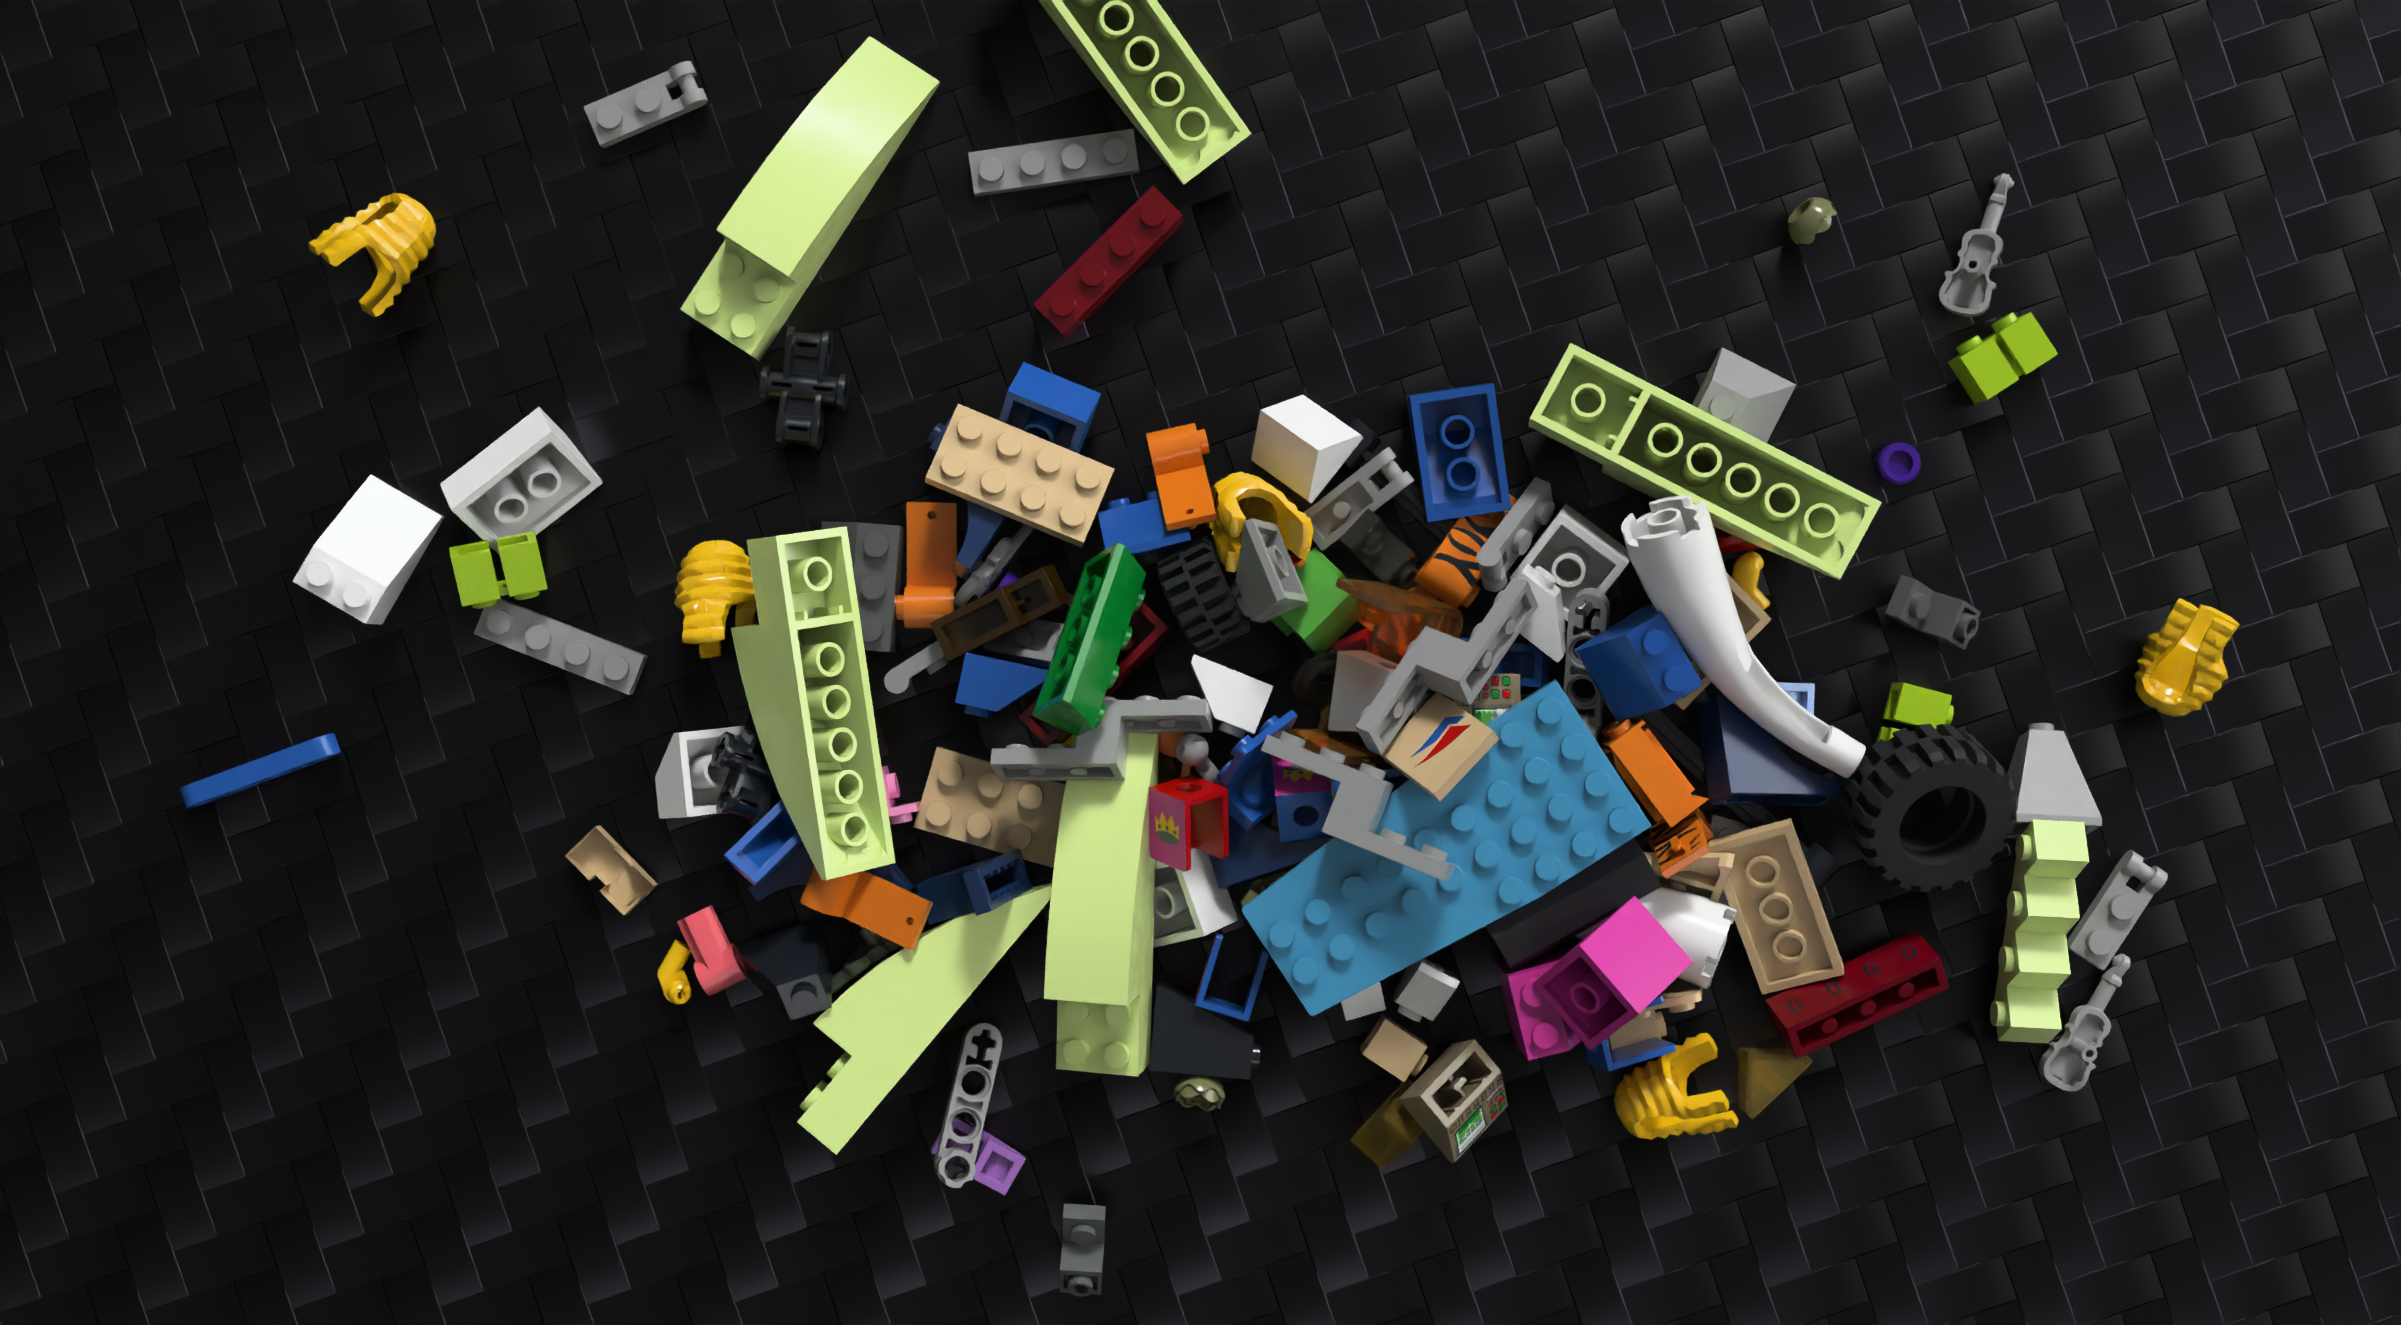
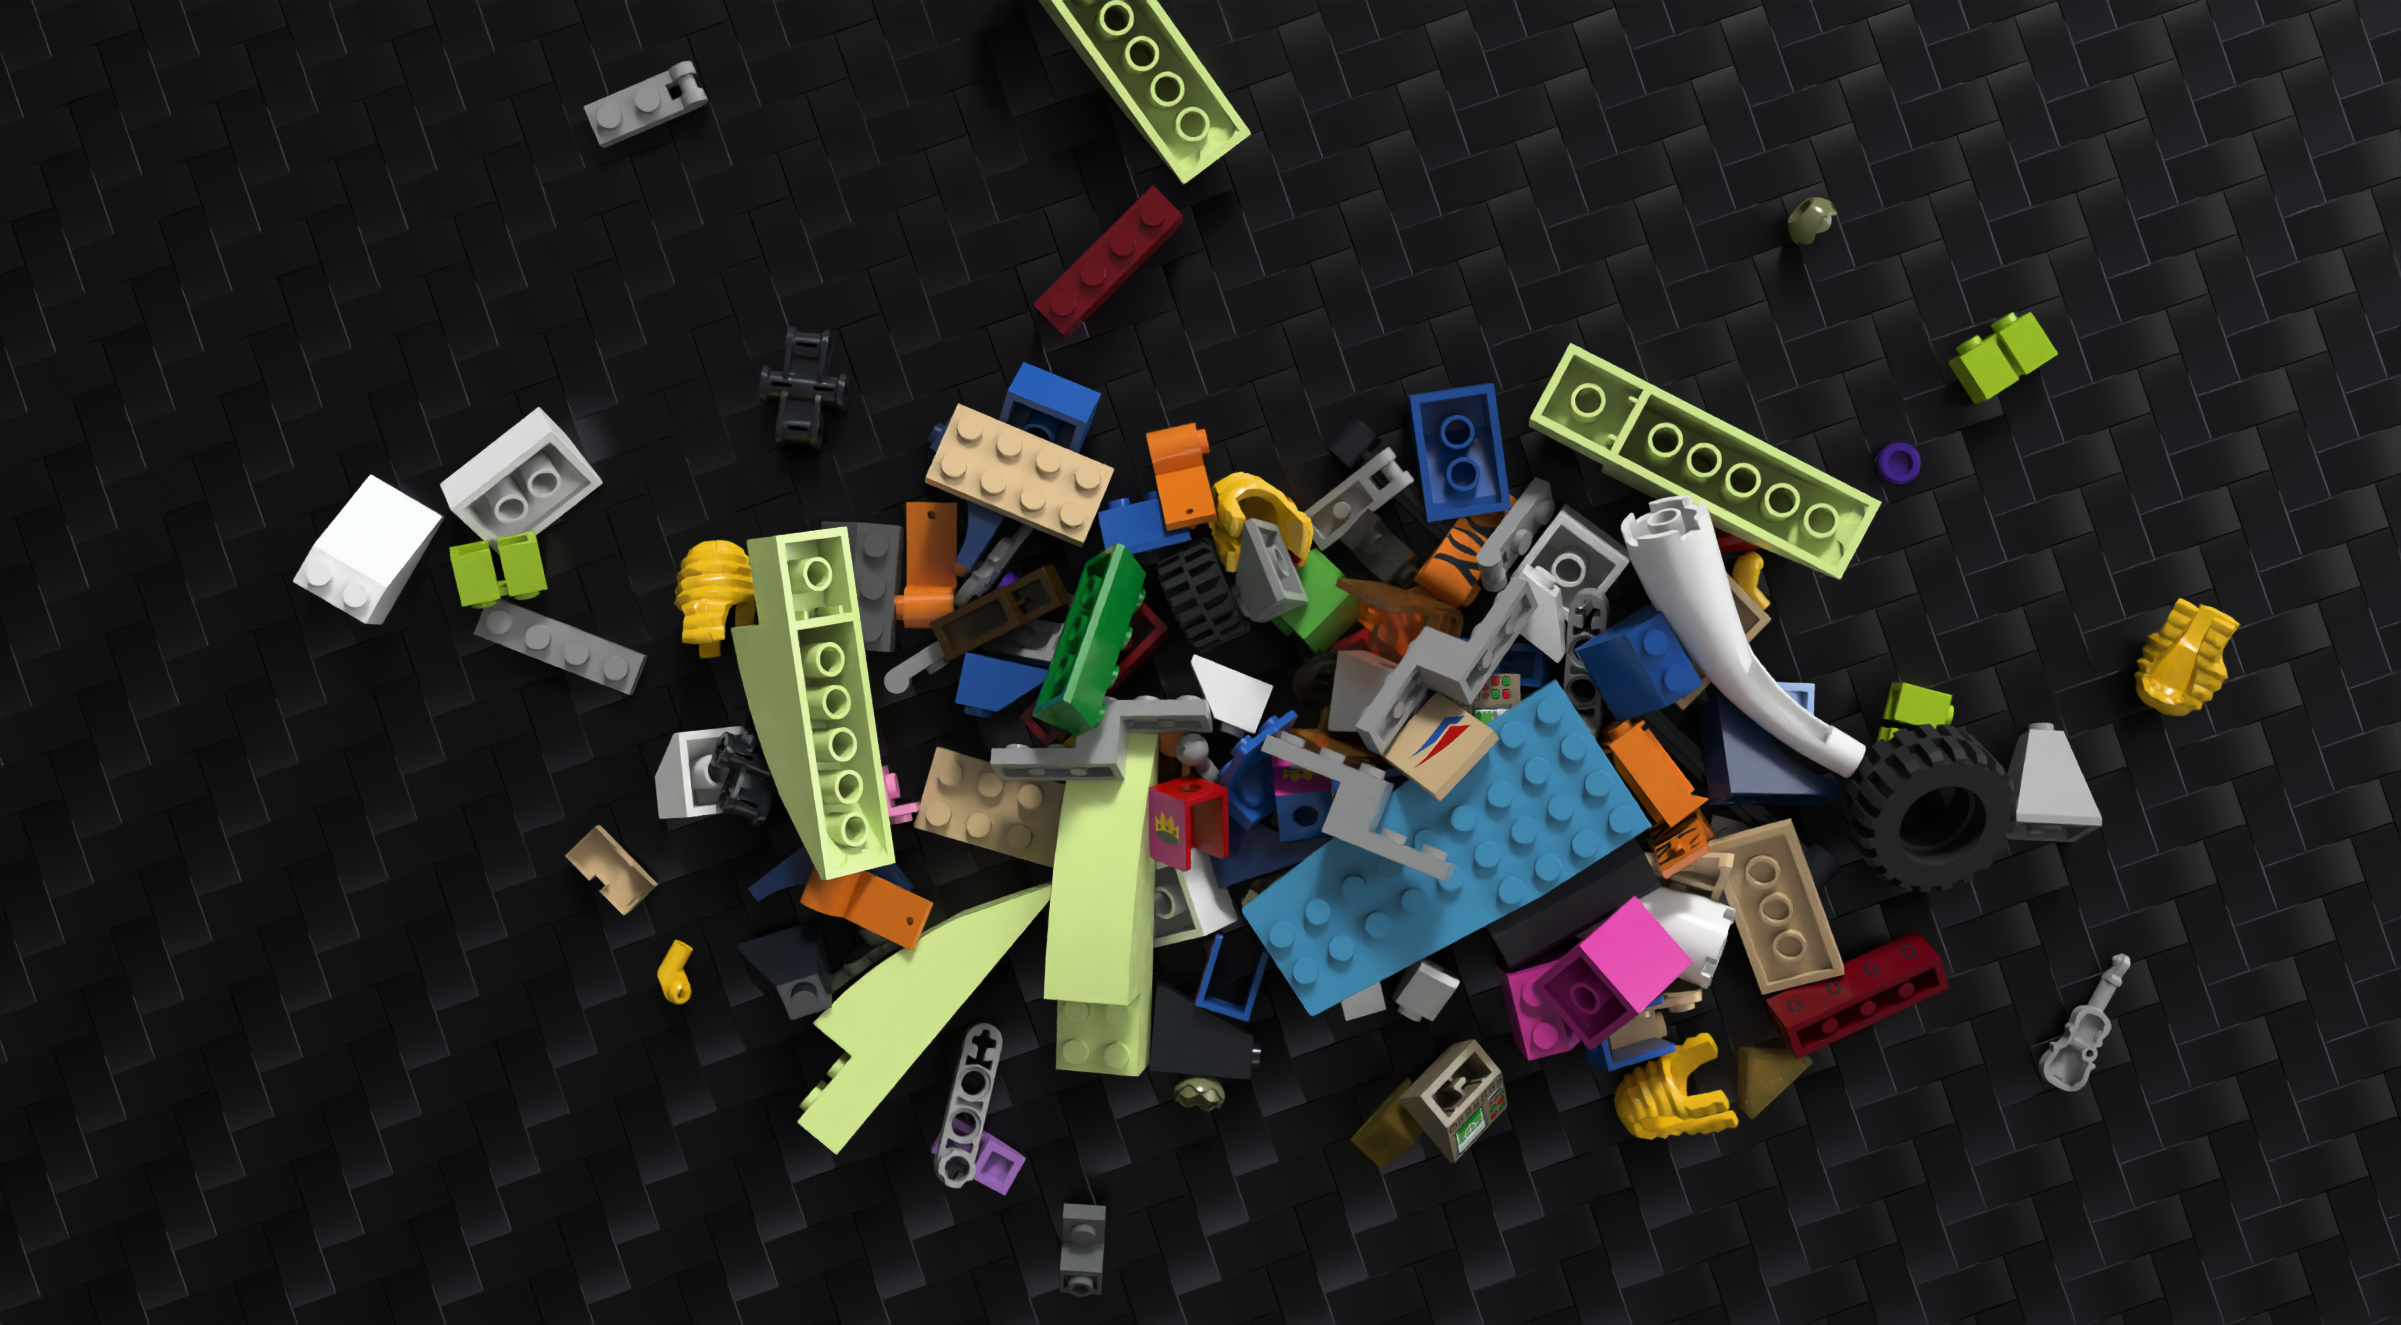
(260, 770): blue beam -> none
(395, 234): yellow hair -> none
(716, 960): coral piece -> none
(765, 845): blue slope -> none
(807, 196): yellowish green slope -> none
(976, 887): dark blue arch -> none
(1053, 162): light grey plate -> none
(1302, 445): white slope -> none
(1394, 1048): tan brick -> none
(1743, 394): light grey slope -> none
(1933, 613): dark grey slope -> none
(1968, 287): light grey piece -> none
(2035, 942): yellowish green brick -> none
(2115, 910): light grey plate -> none

